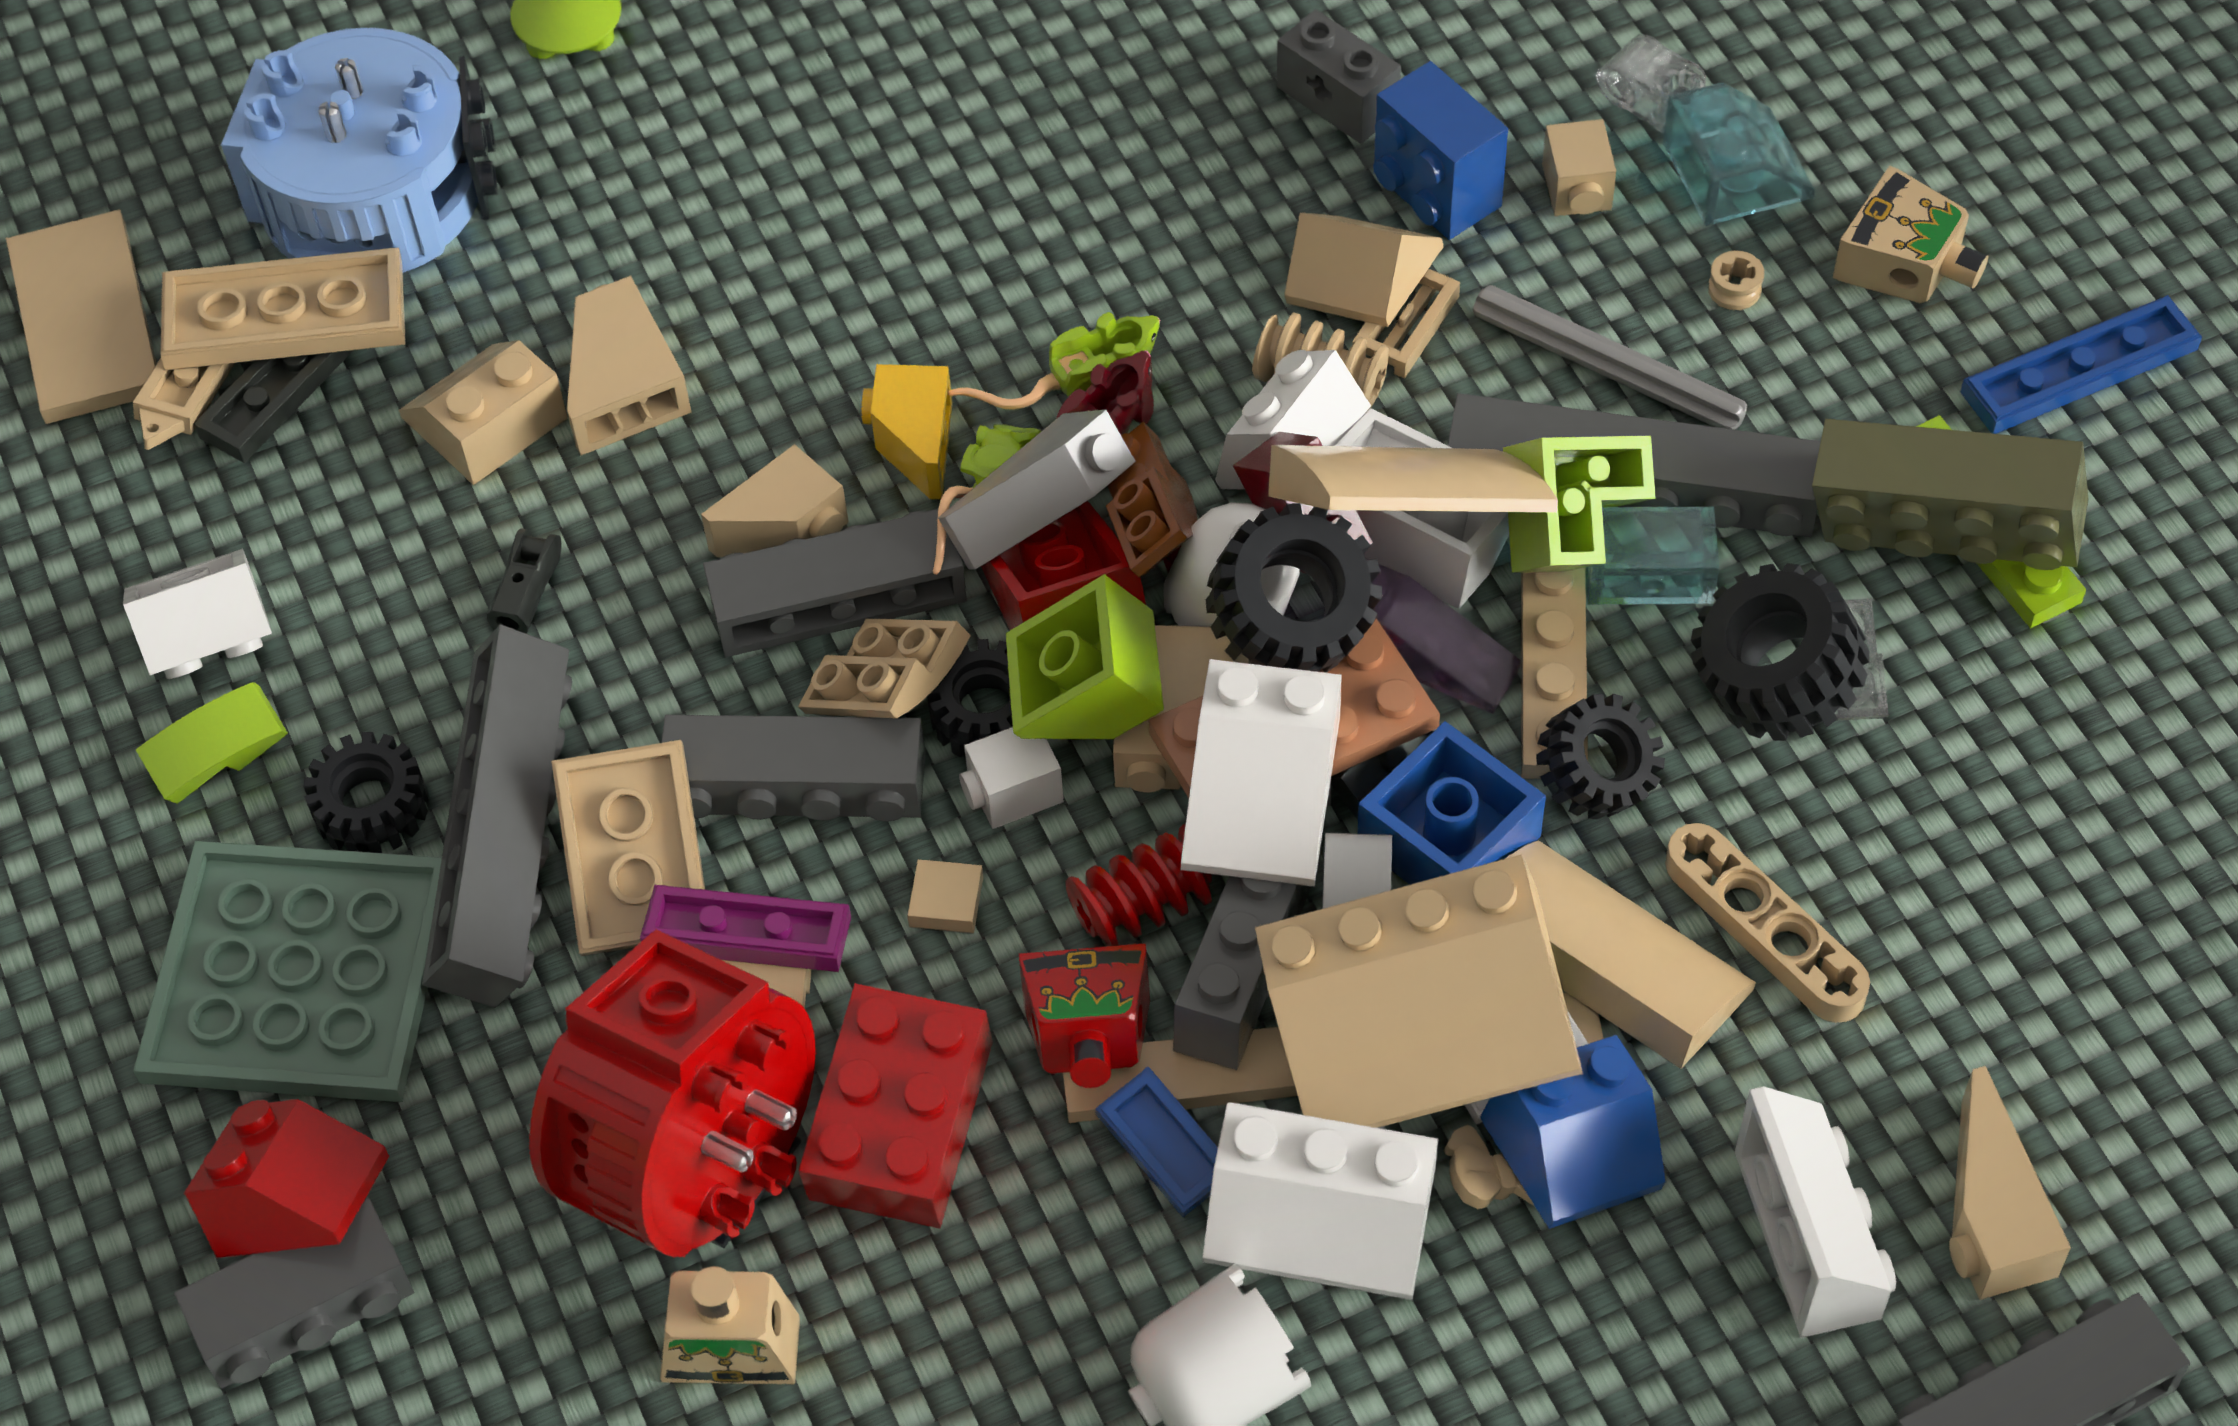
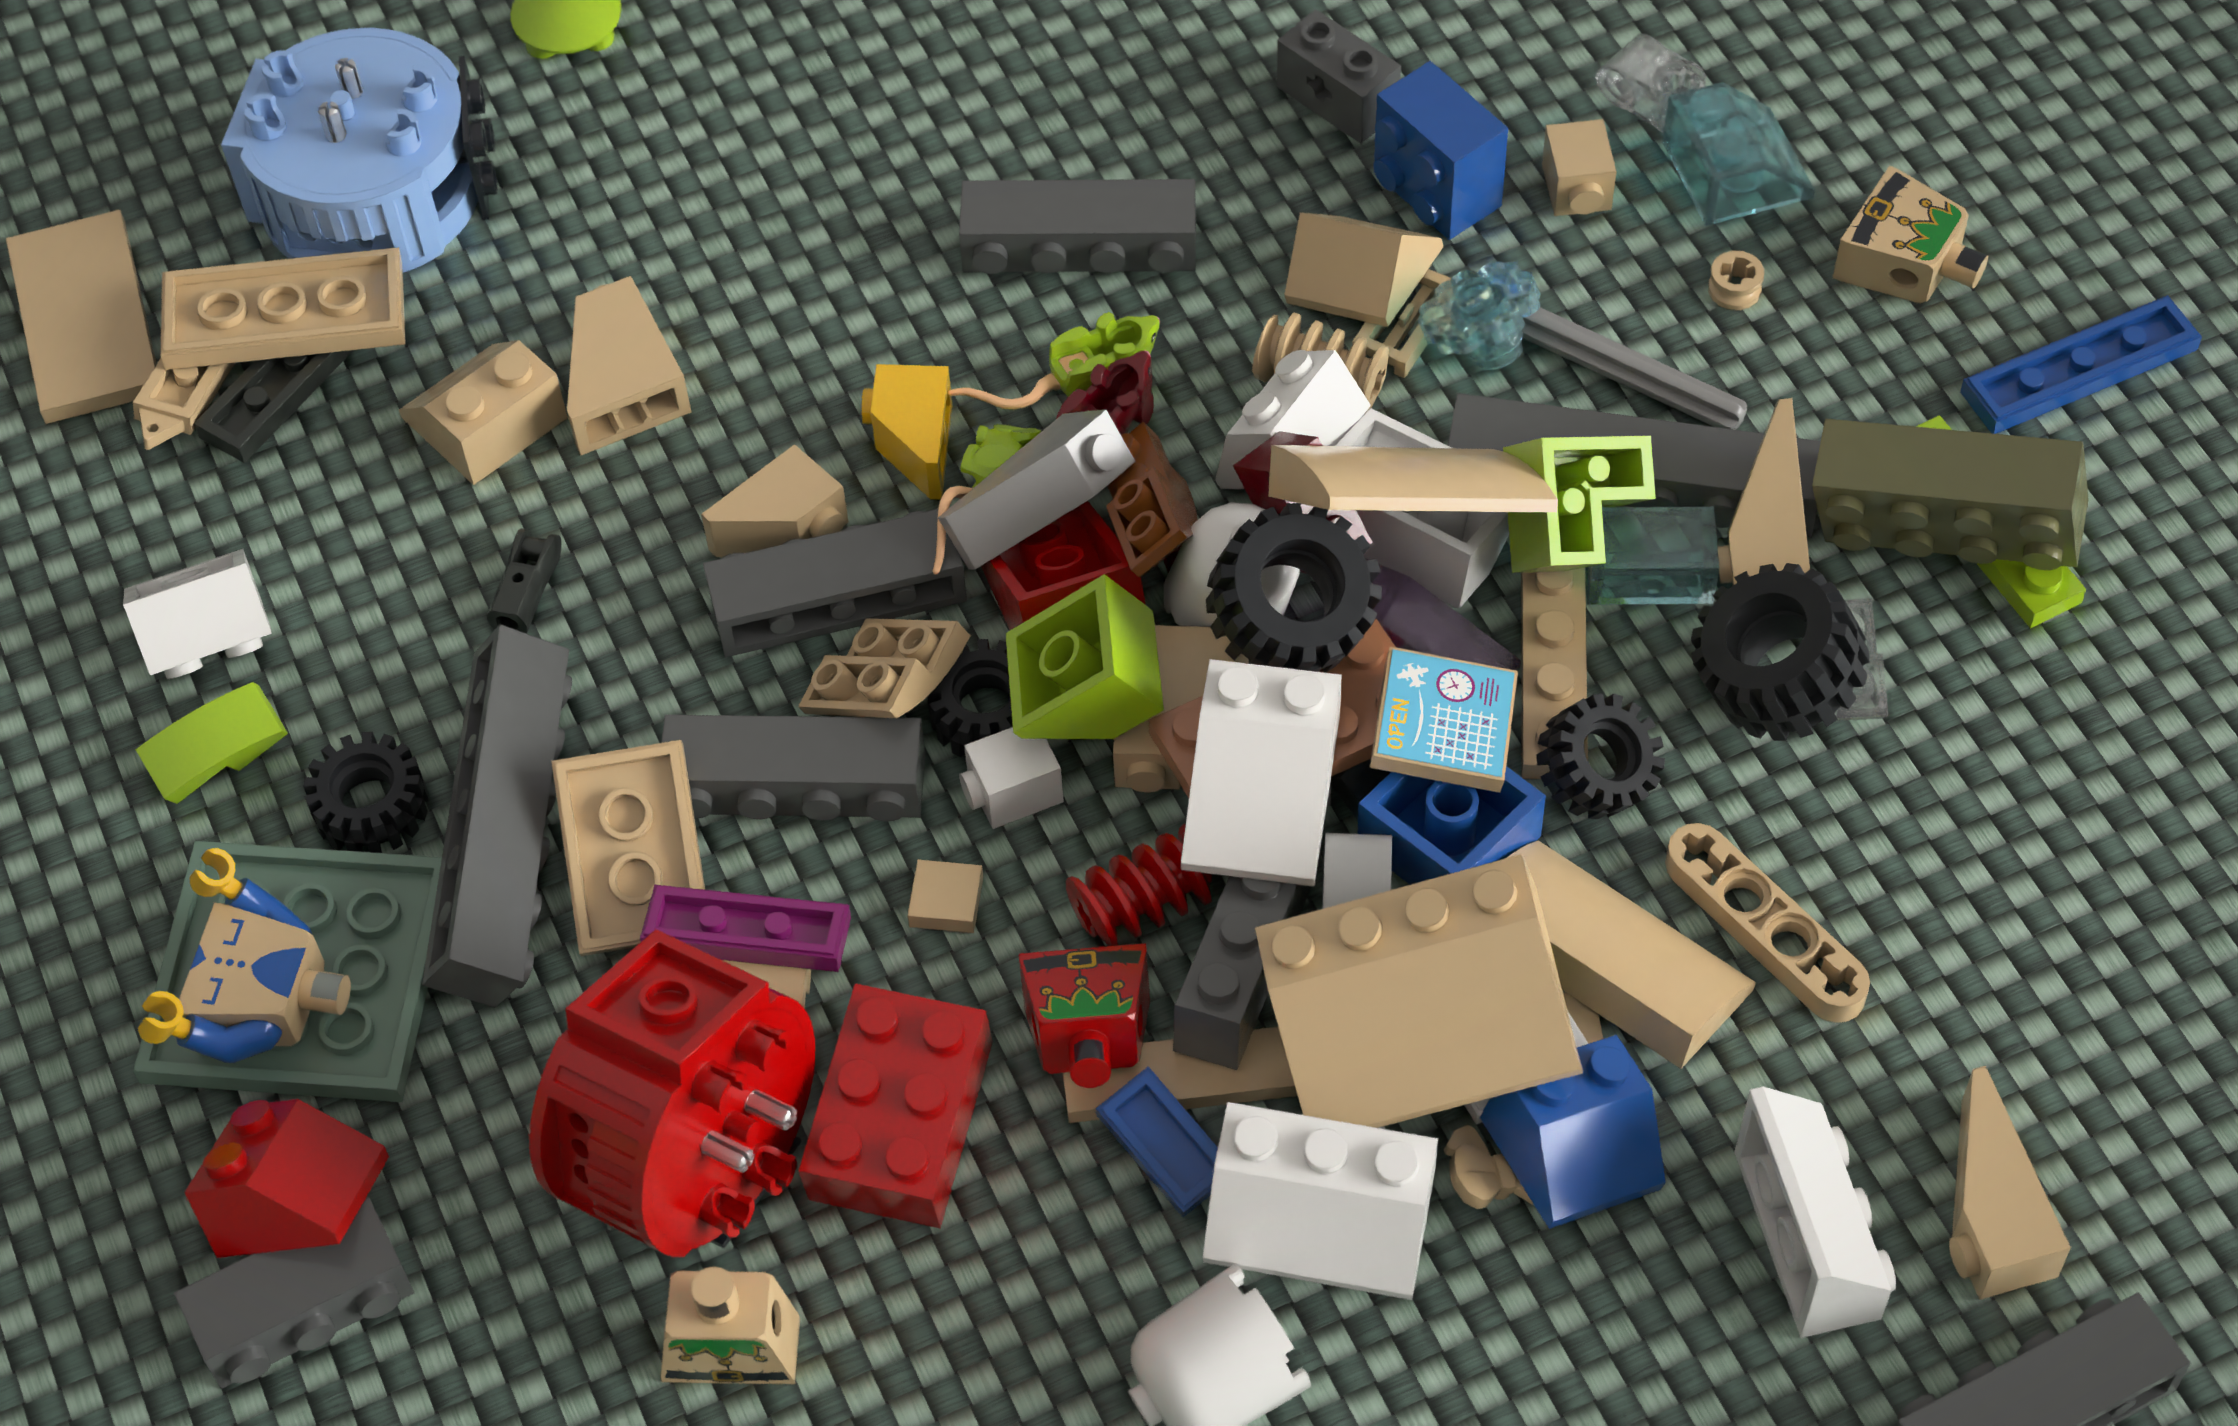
(249, 976): none -> torso
(1078, 225): none -> dark grey brick
(1444, 719): none -> tile
(1482, 313): none -> clear light blue plant
(1770, 512): none -> tan slope

